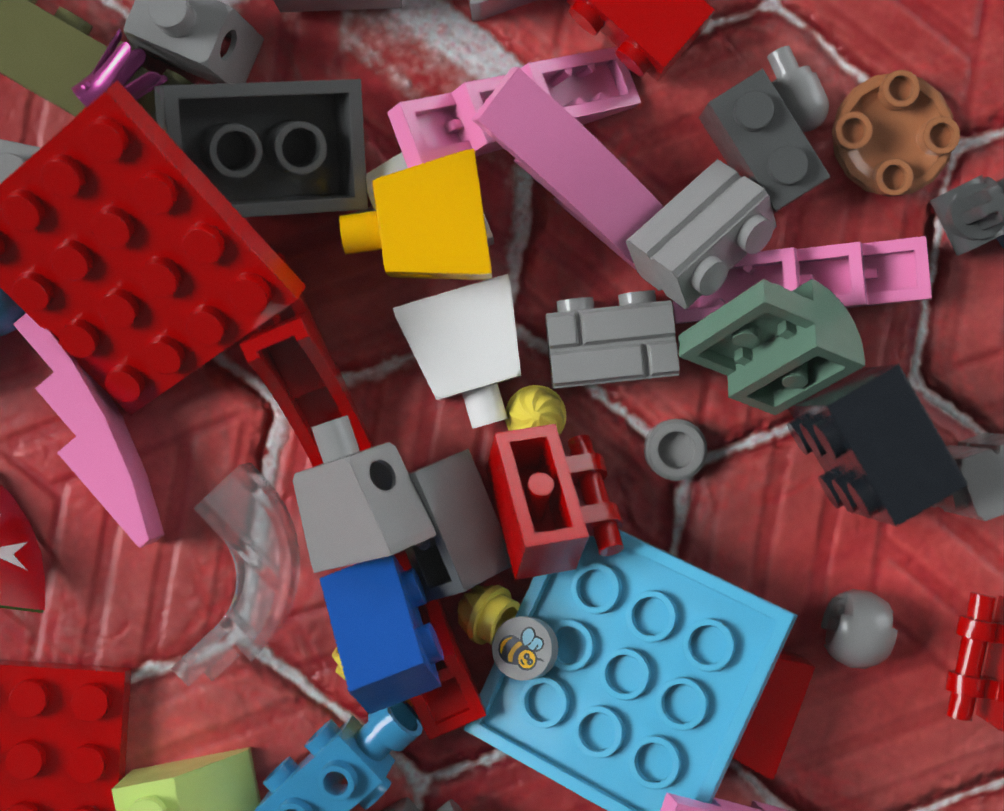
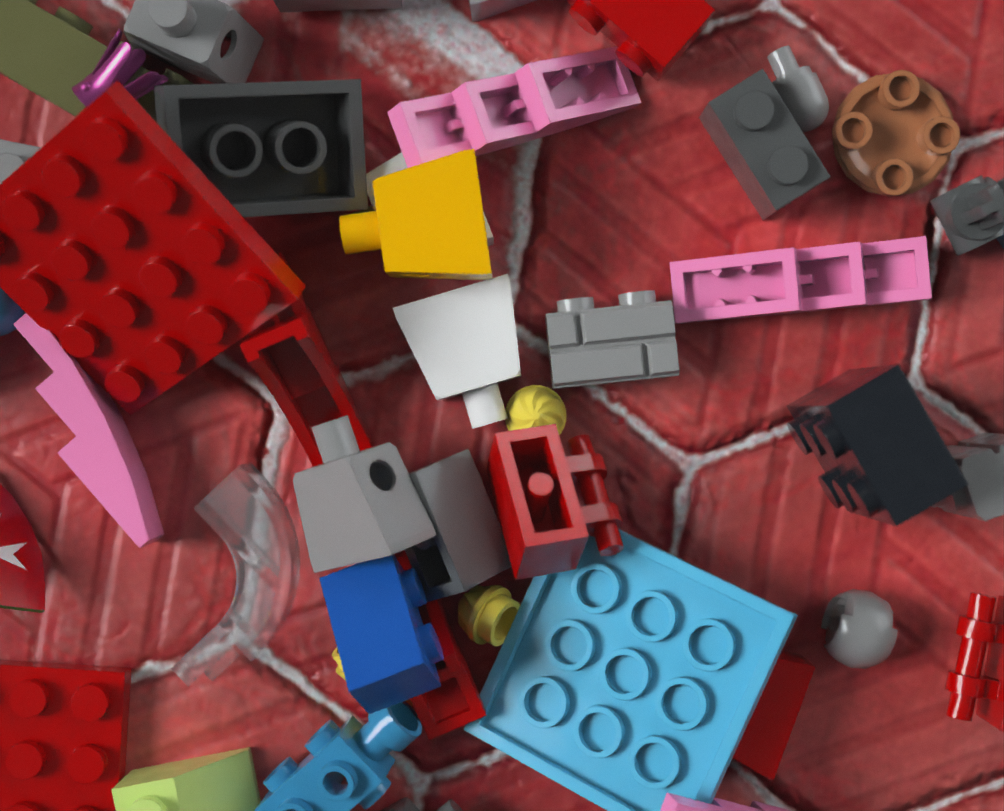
(525, 648): light grey tile -> none
(567, 160): bright pink slope -> none
(675, 449): light grey tile -> none
(703, 234): light grey brick -> none
(777, 344): sand green brick -> none

